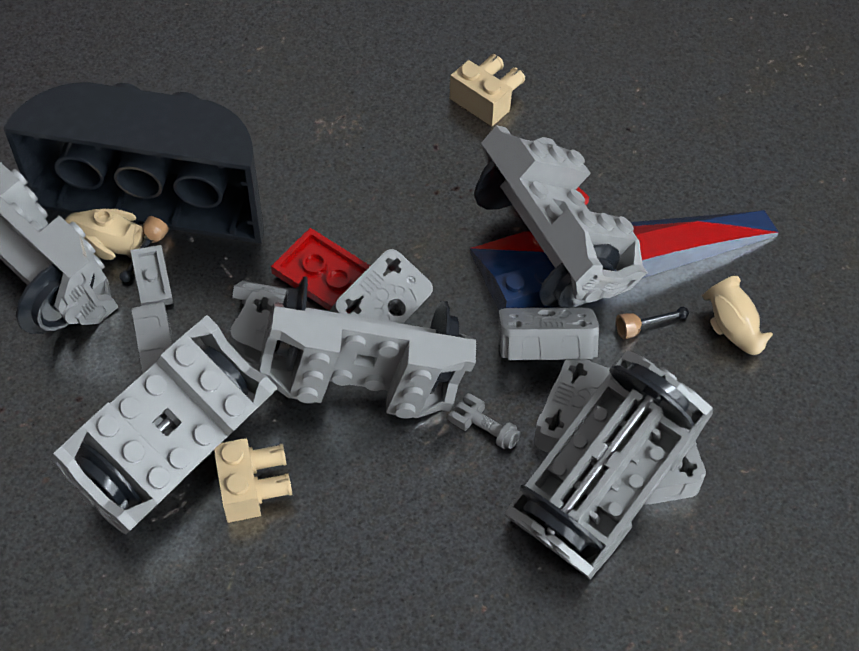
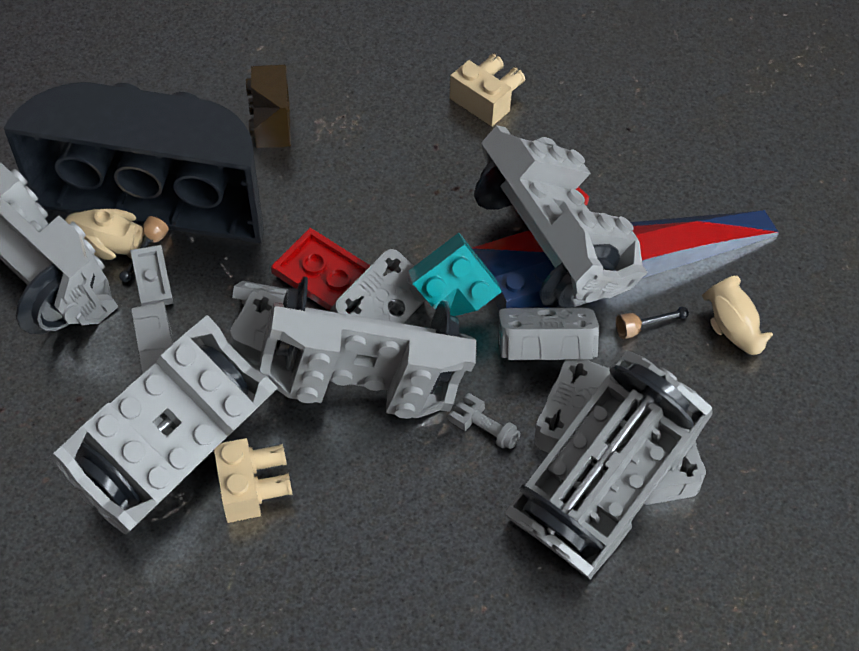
(269, 106): none -> dark brown slope
(455, 276): none -> teal slope

